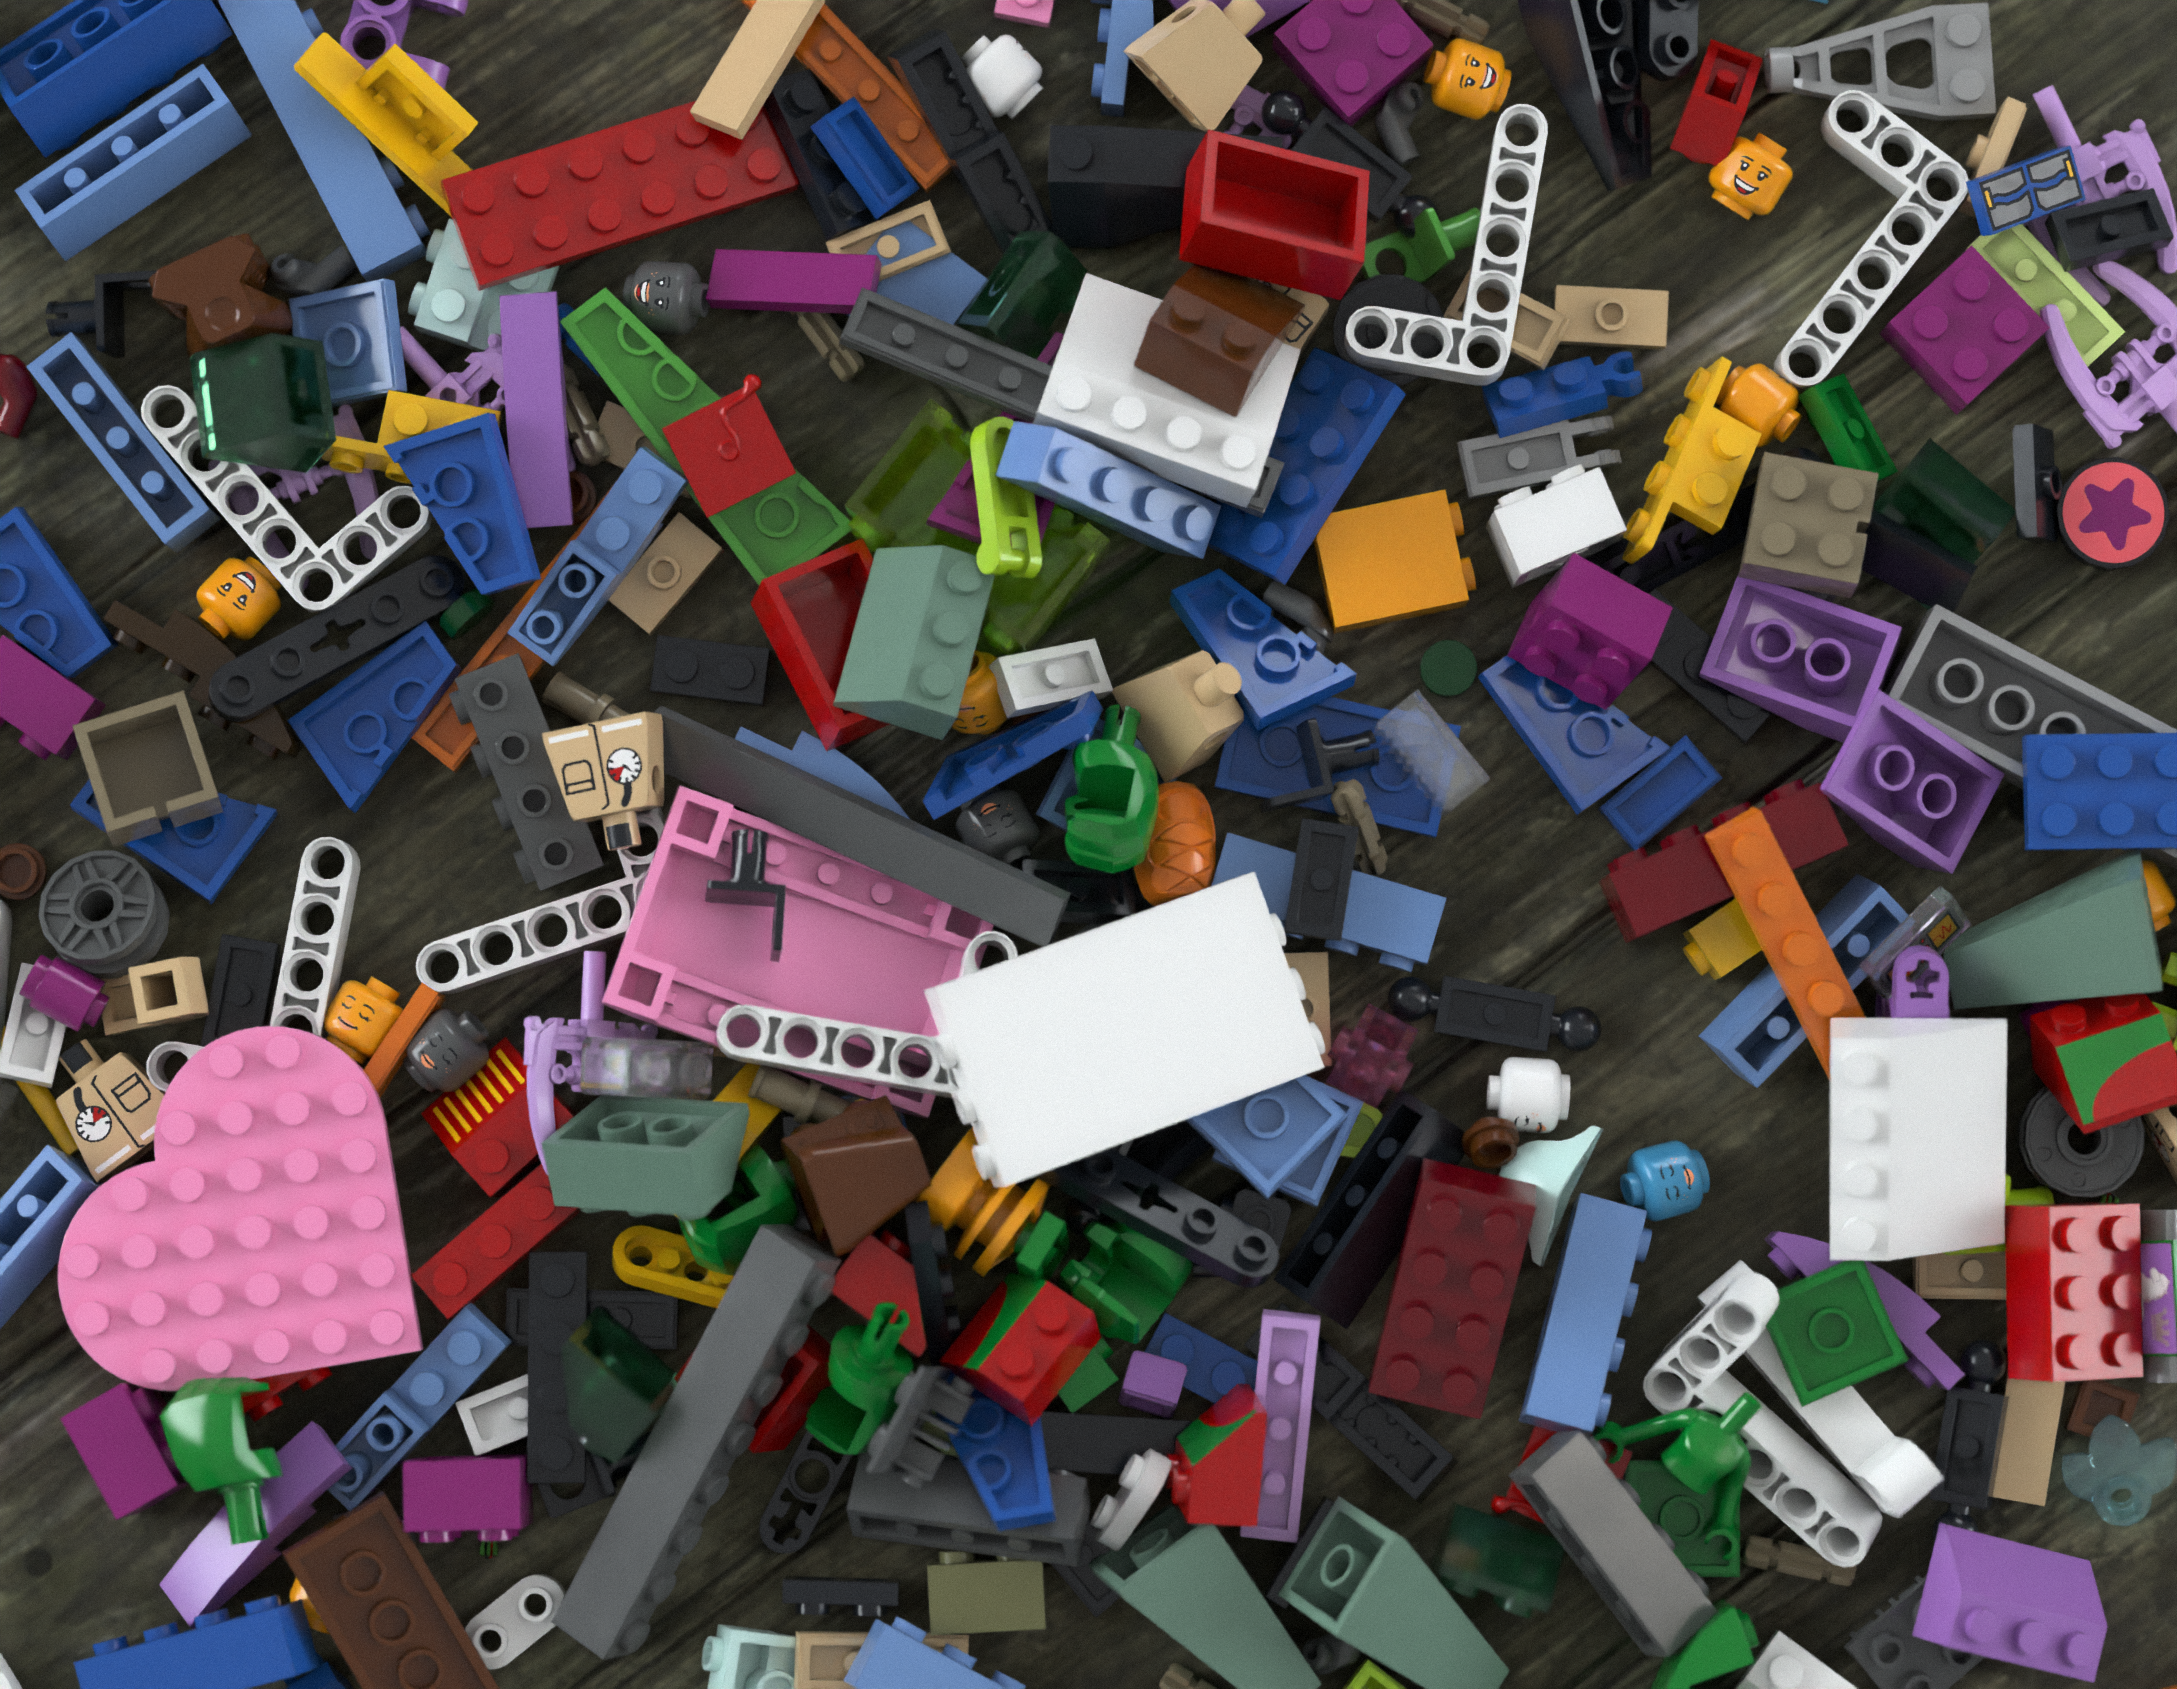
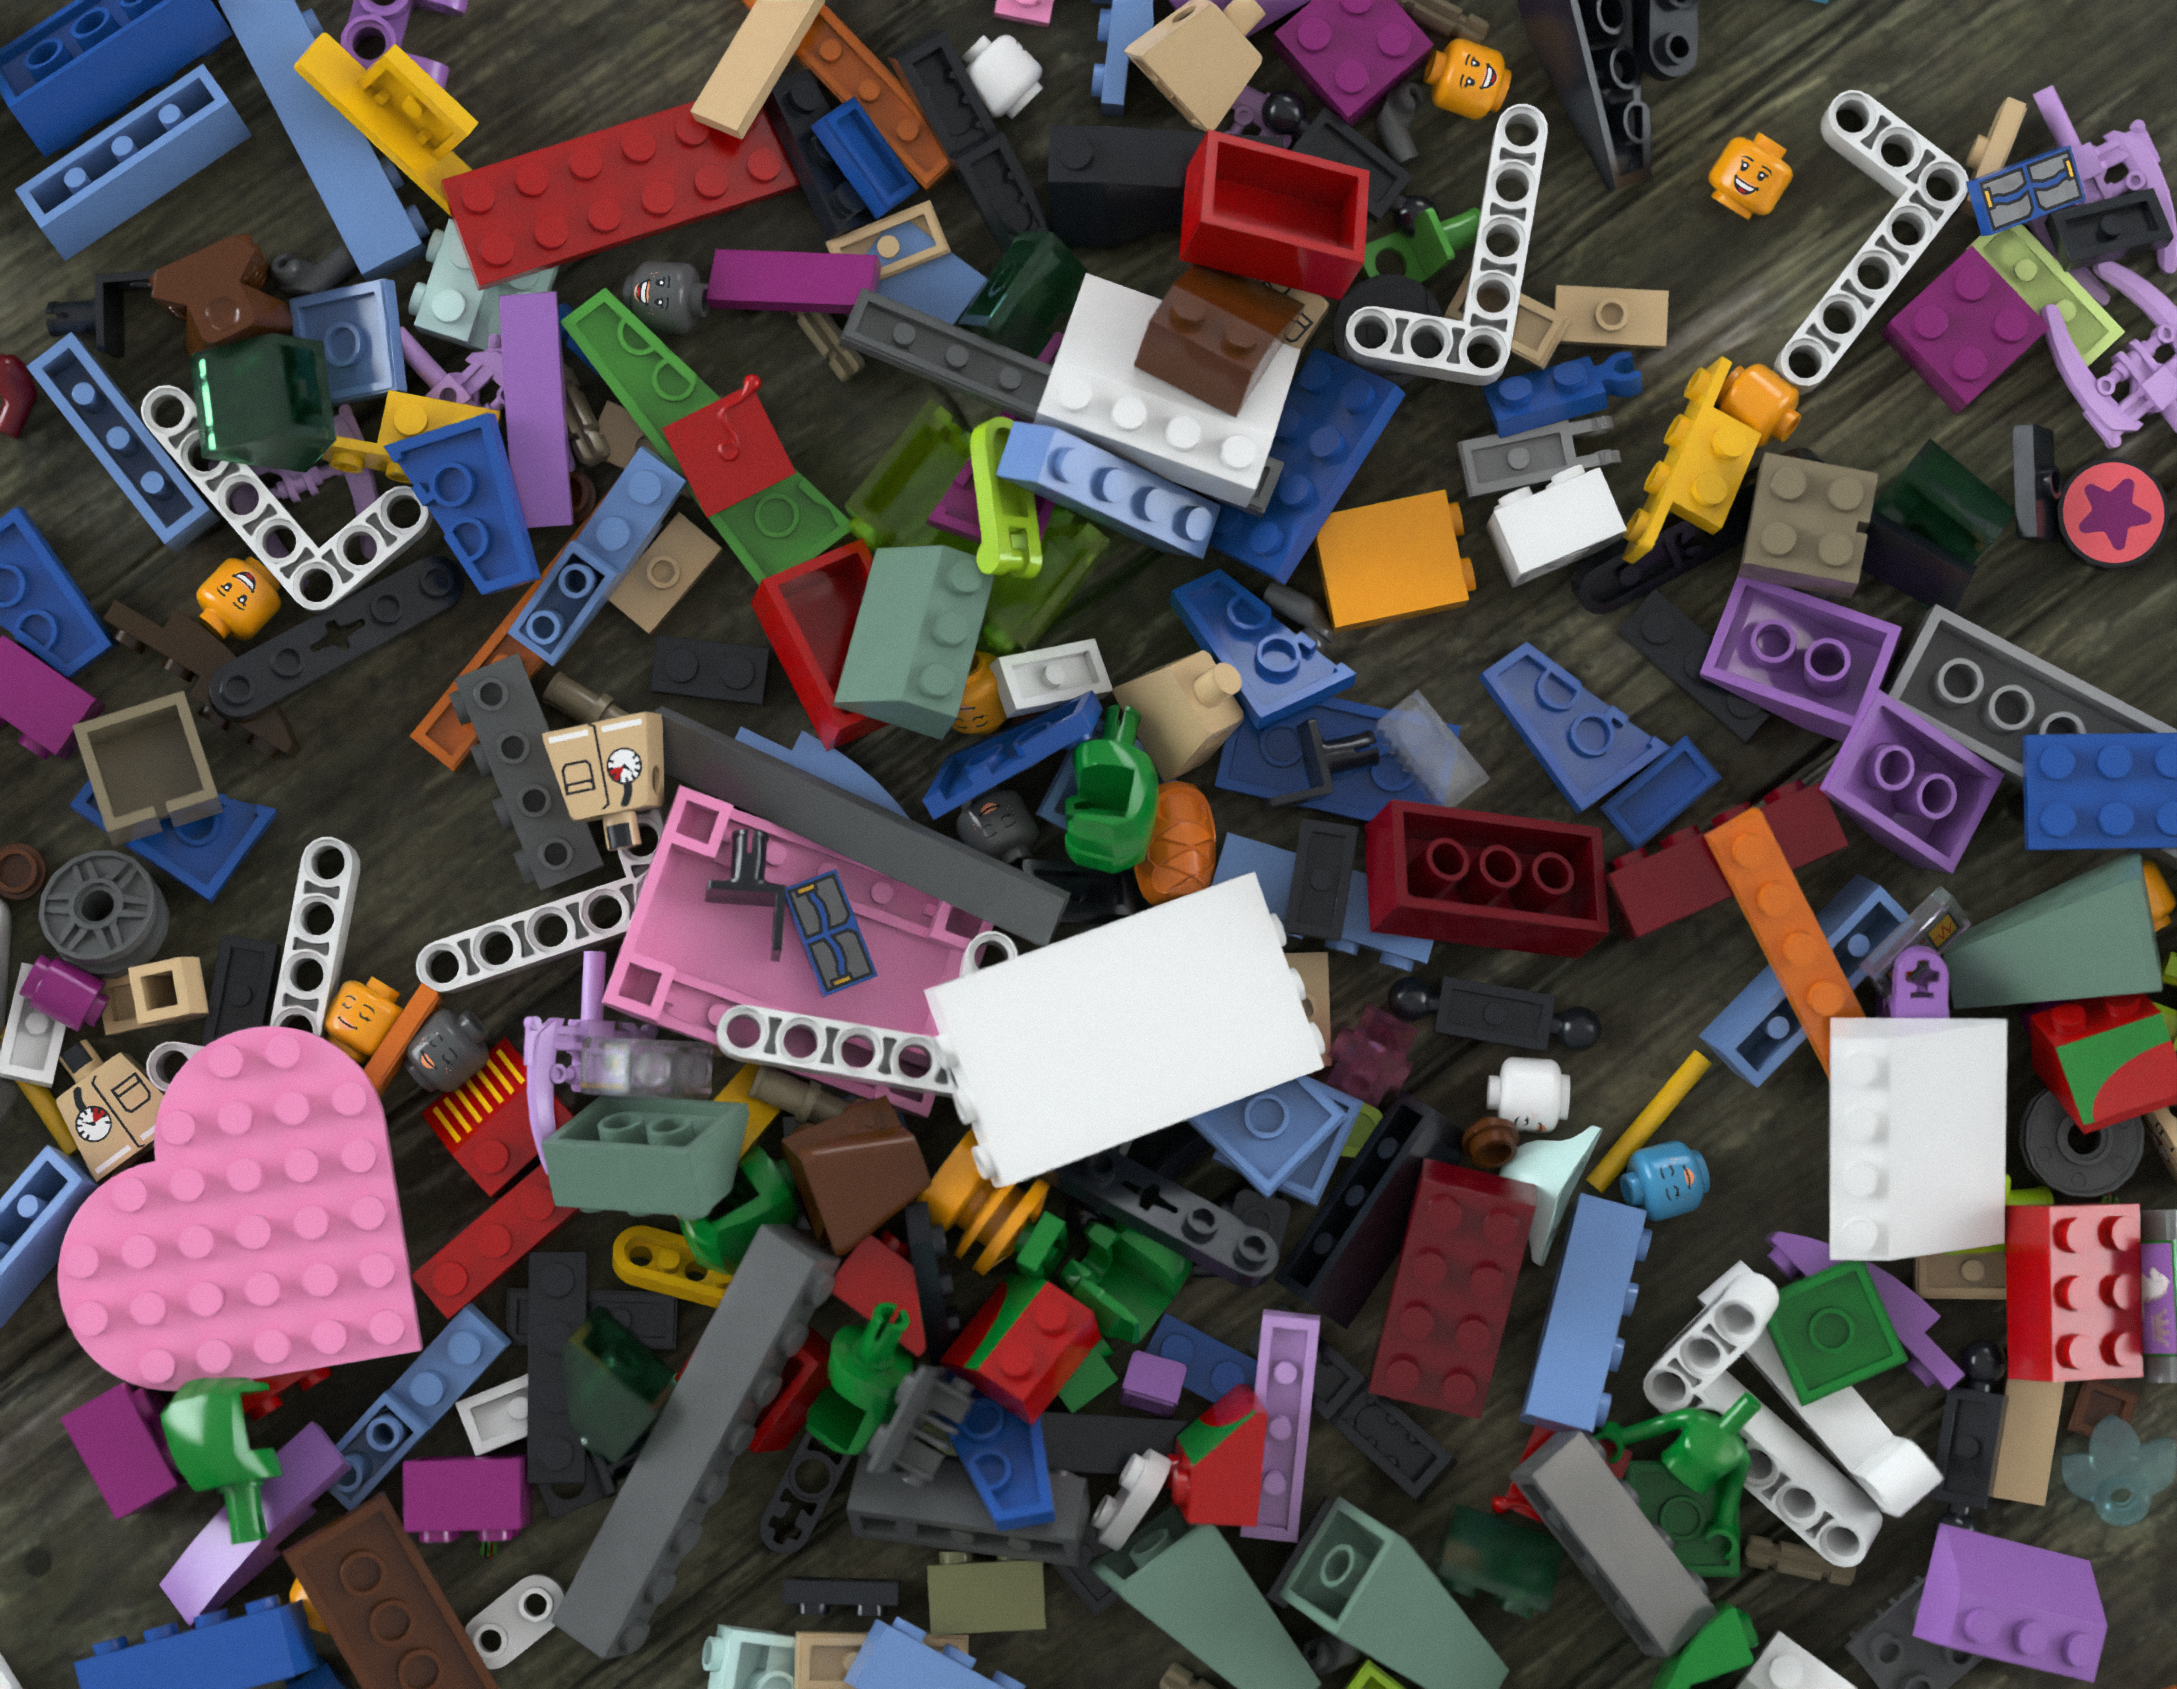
(375, 712): blue wing -> none
(466, 613): dark green tile -> none
(829, 933): none -> tile
(1354, 811): dark tan axle -> none
(1448, 668): dark green tile -> none
(1486, 879): none -> dark red brick
(1589, 631): magenta brick -> none
(1648, 1121): none -> yellow bar
(1716, 103): red slope -> none
(1721, 941): yellow brick -> none
(1846, 428): green plate -> none
(1959, 63): light grey plate -> none

